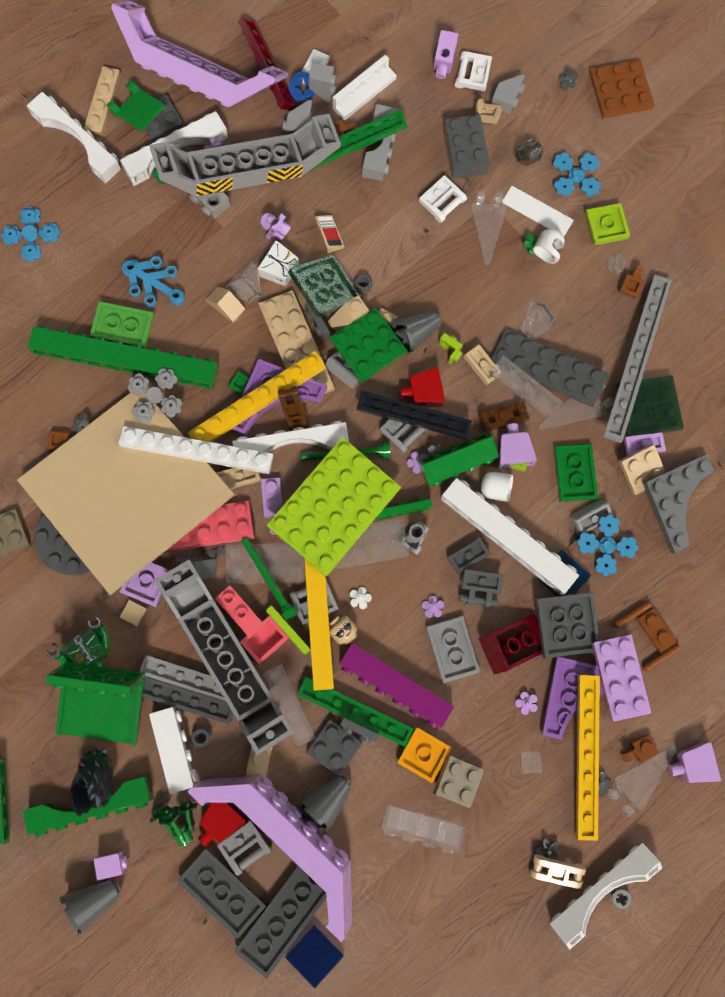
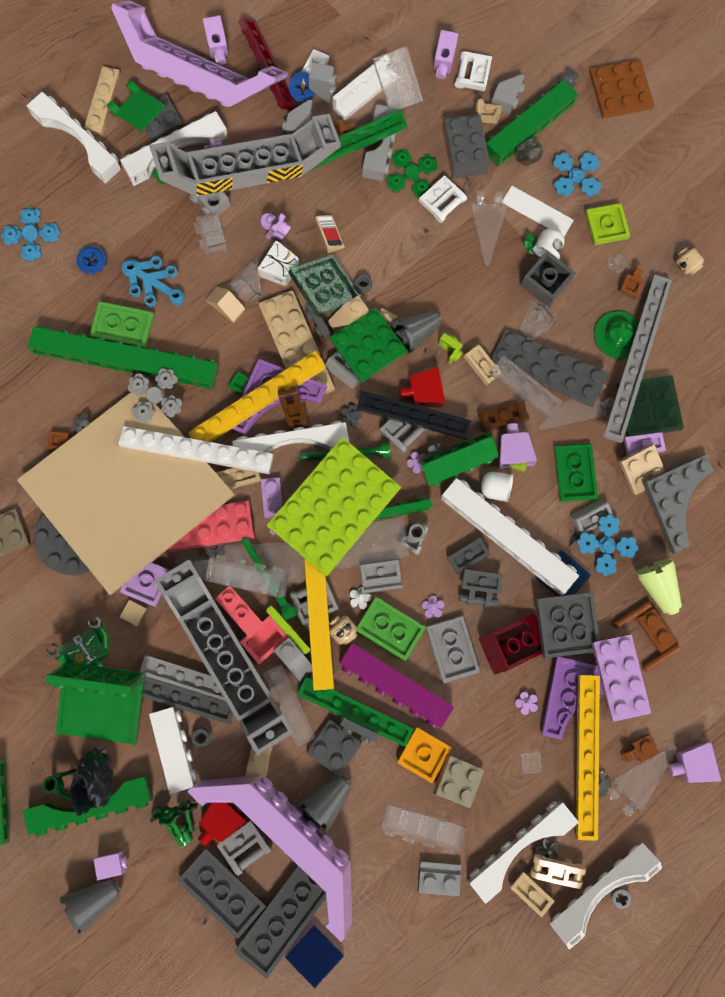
(55, 783): none -> dark green plant
(88, 253): none -> blue gear
(211, 233): none -> clear brick
(216, 39): none -> lavender torso
(247, 577): none -> clear brick
(294, 659): none -> light grey slope
(351, 416): none -> dark grey plant
(381, 576): none -> light grey plate
(390, 629): none -> bright green plate
(397, 79): none -> clear plate
(411, 172): none -> green plant
(439, 878): none -> light grey plate
(490, 877): none -> white arch
(531, 122): none -> green brick
(532, 894): none -> tan plate
(548, 279): none -> dark grey brick
(615, 334): none -> green hat
(662, 585): none -> yellowish green cone
(690, 261): none -> tan head

